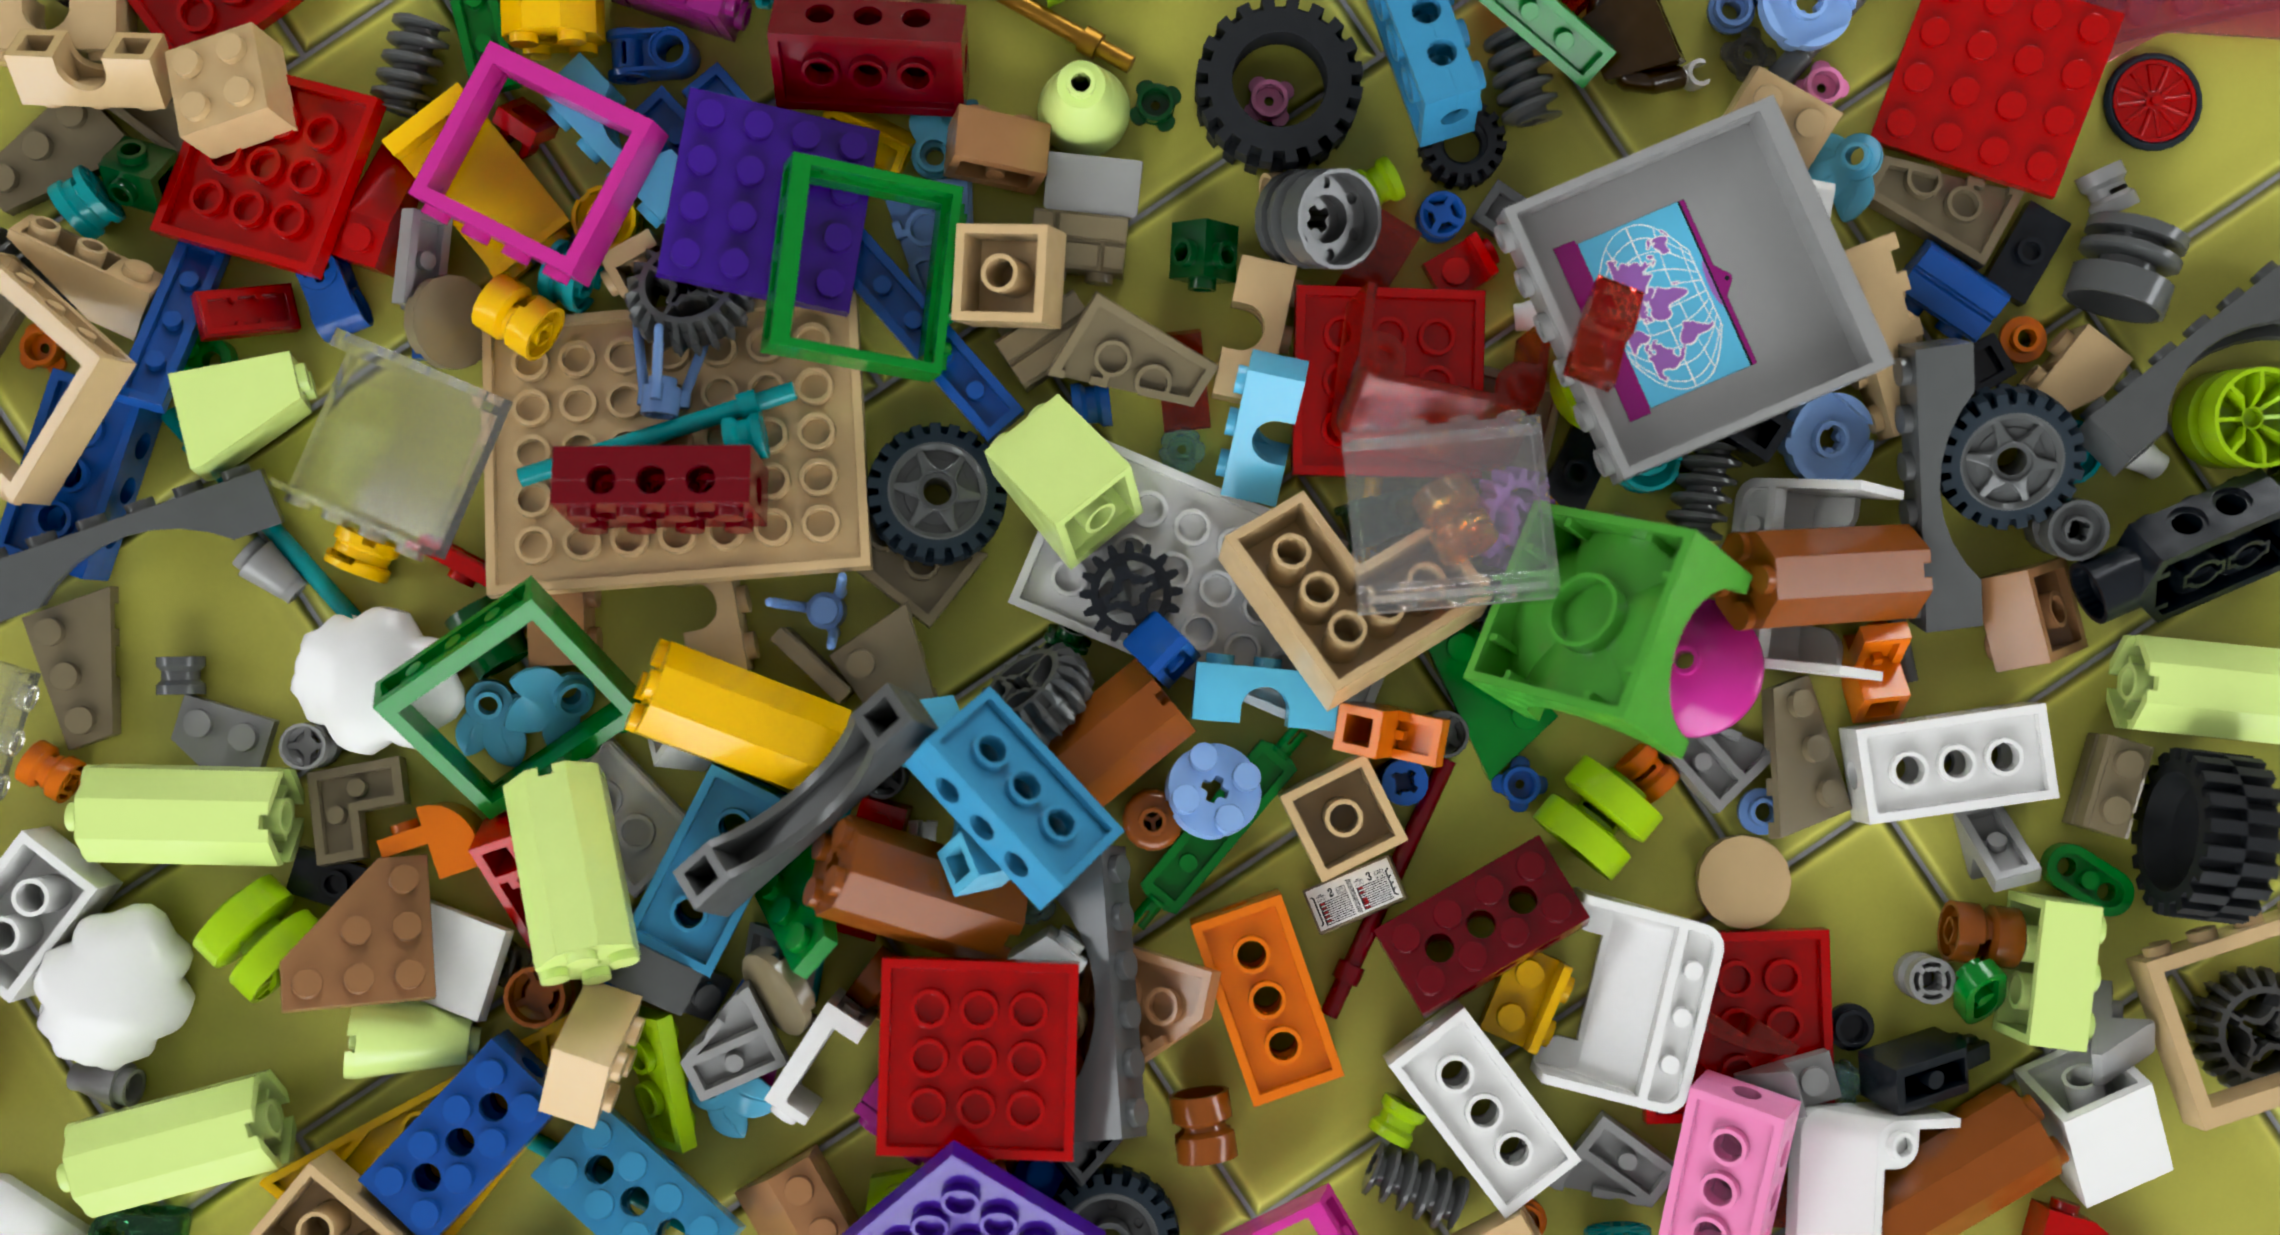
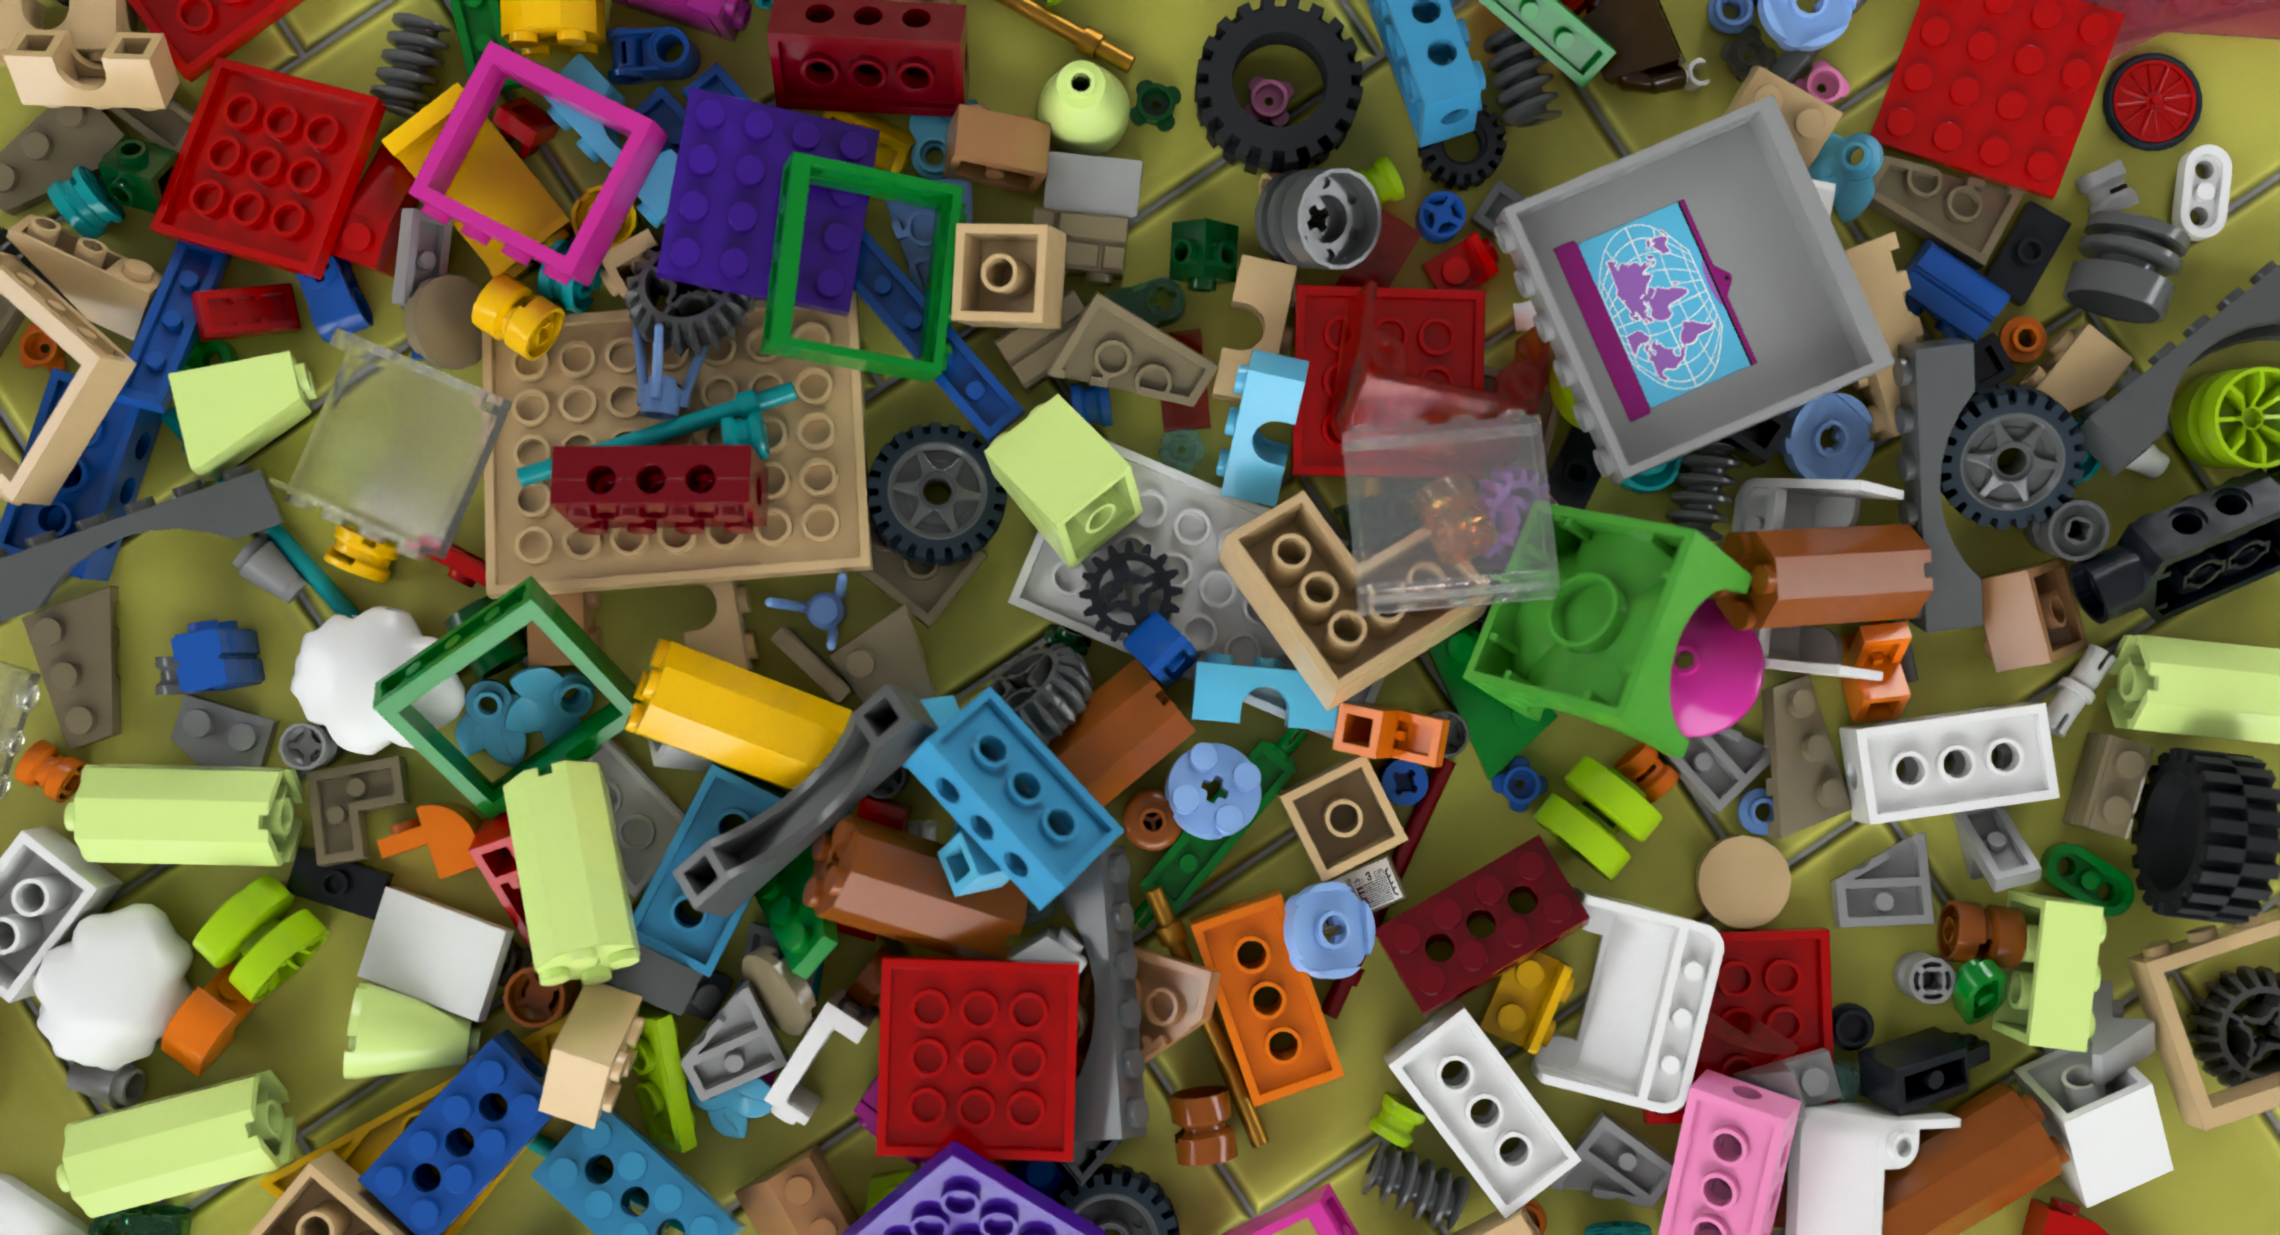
(206, 1023): none -> orange brick
(217, 657): none -> blue brick
(230, 90): tan brick -> none
(368, 944): medium nougat plate -> none
(1141, 297): none -> clear green piece
(1172, 935): none -> pearl gold bar
(1304, 934): none -> light blue plate
(1602, 333): clear red slope -> none
(1886, 888): none -> light grey wing
(2078, 689): none -> white pin
(2205, 196): none -> white plate

